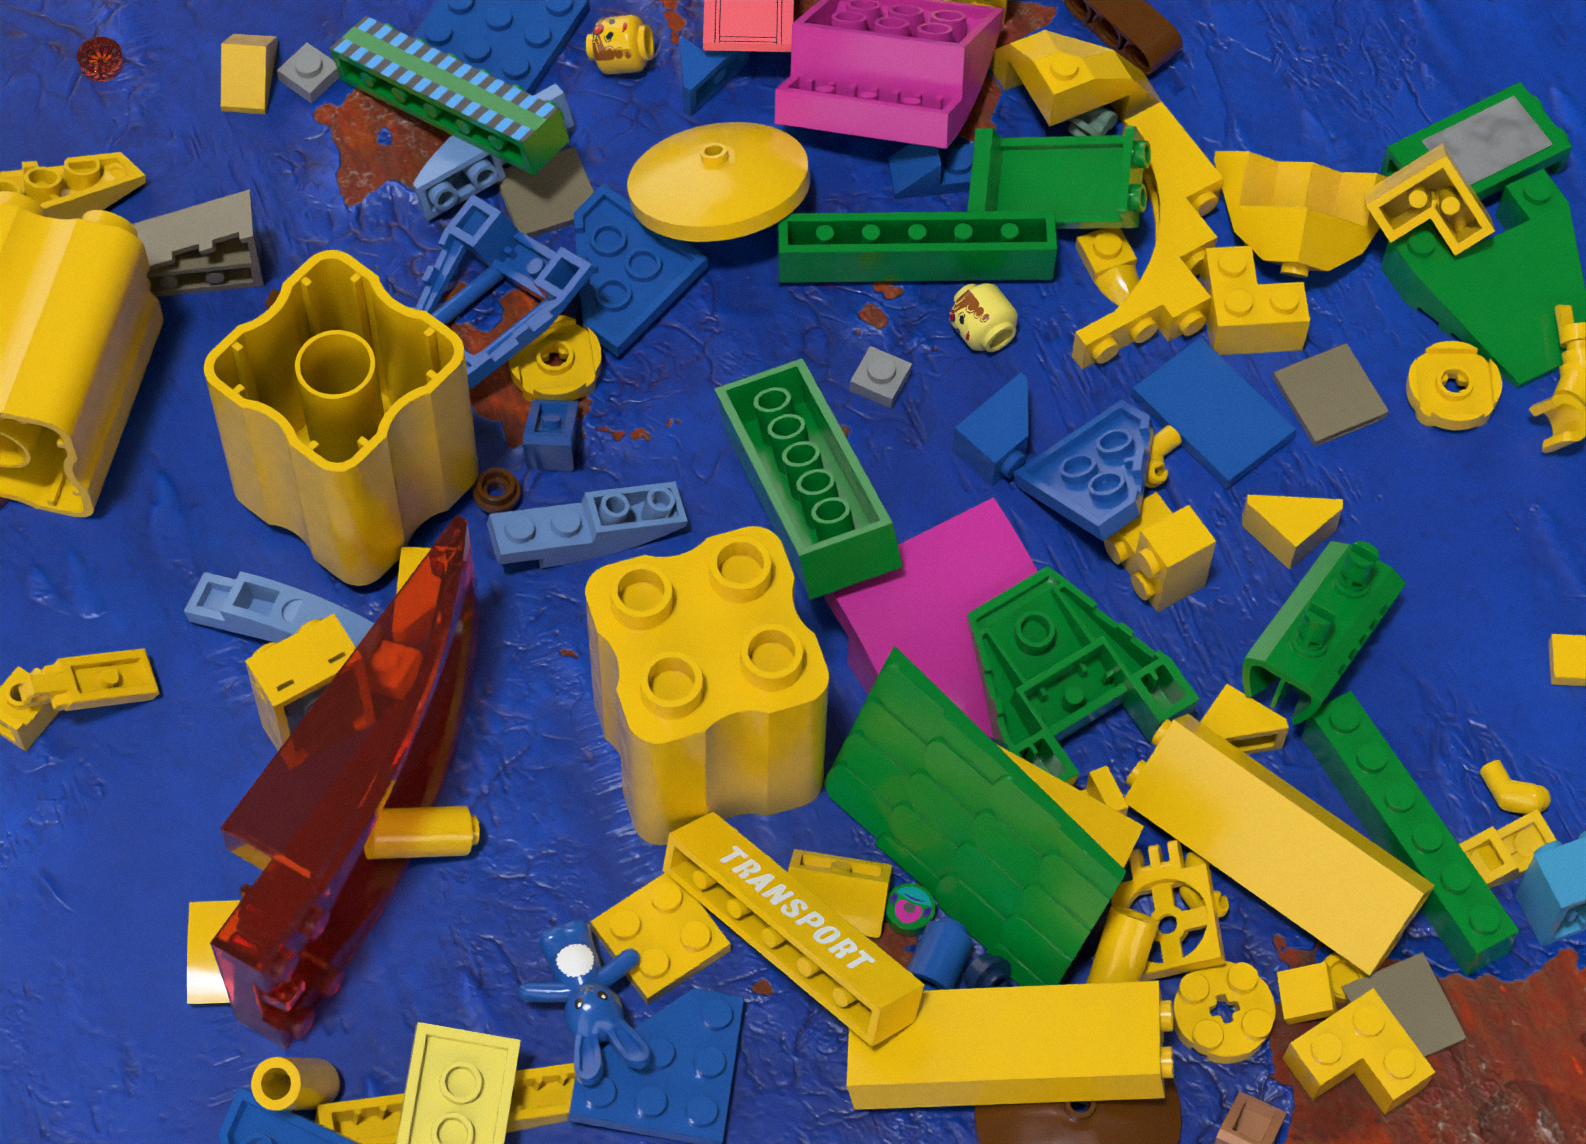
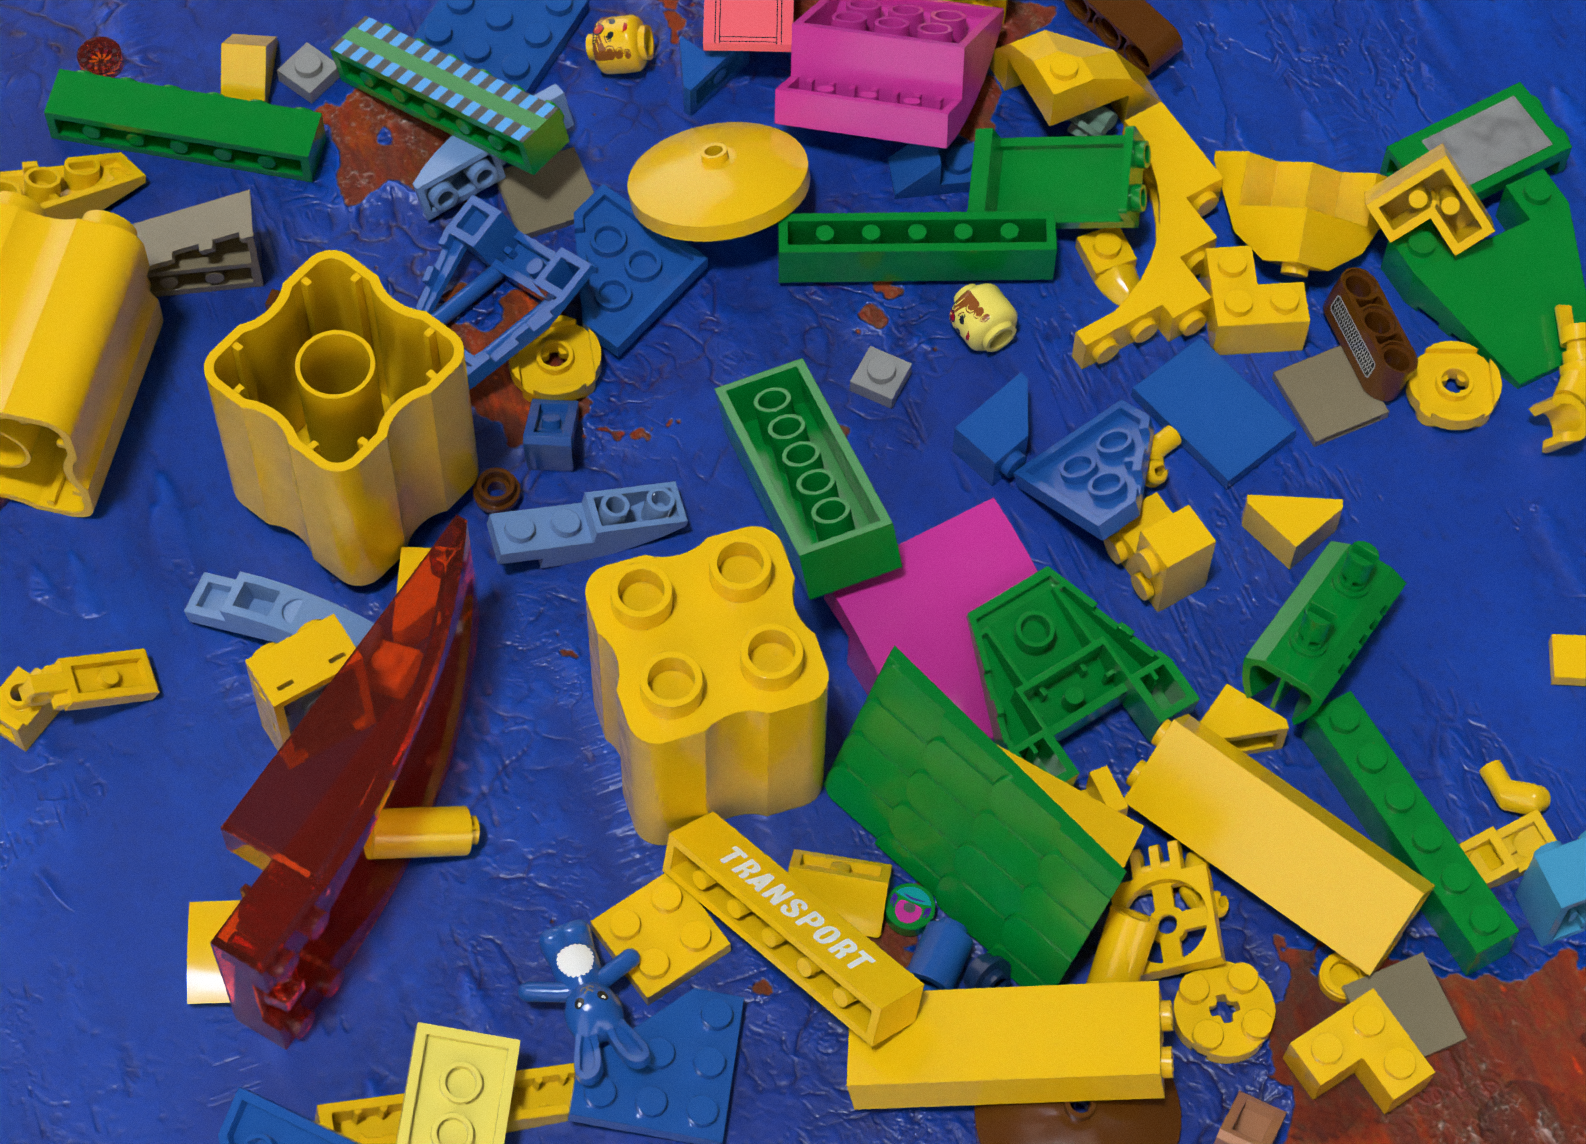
(185, 125): none -> green brick
(294, 1083): yellow brick -> none
(1306, 993): yellow tile -> none
(1370, 334): none -> reddish brown beam

